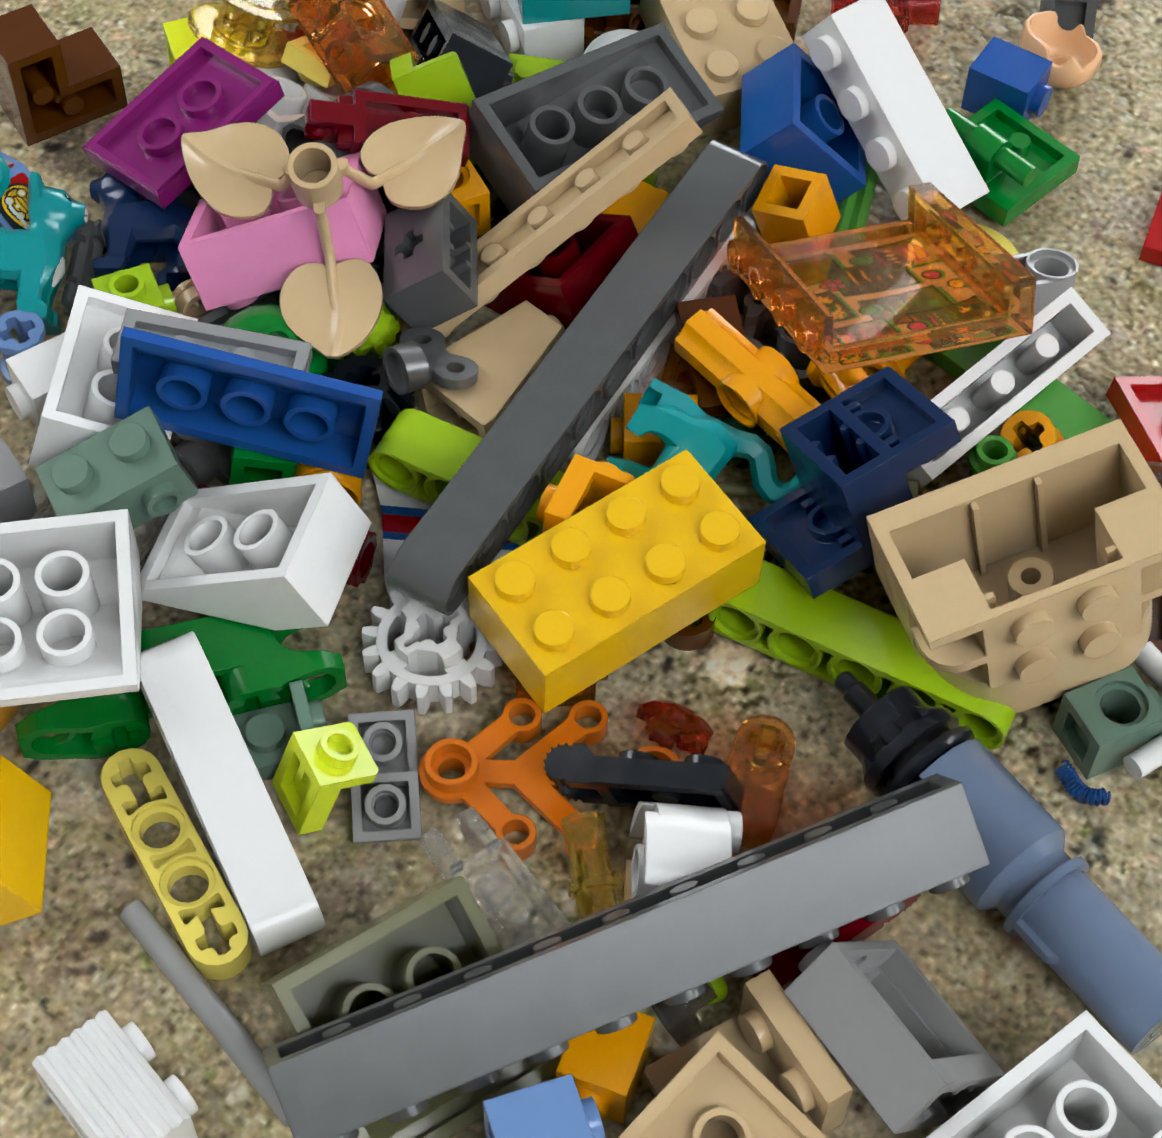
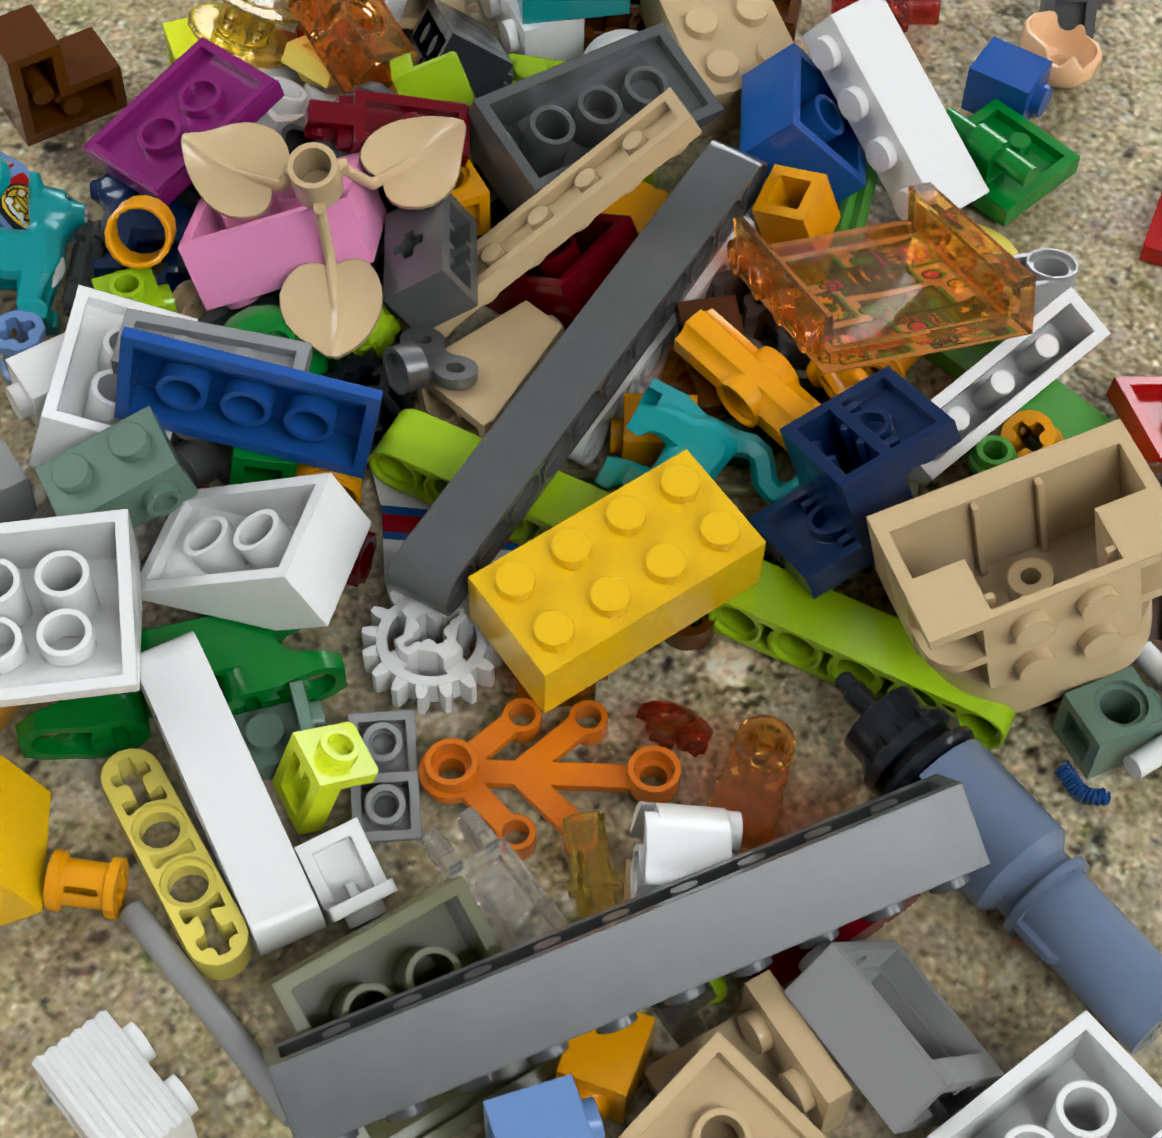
(86, 884): none -> light orange bush
(124, 254): none -> light orange piece
(345, 875): none -> white bracket
(580, 487): light orange bracket -> none
(642, 777): black hinge -> none

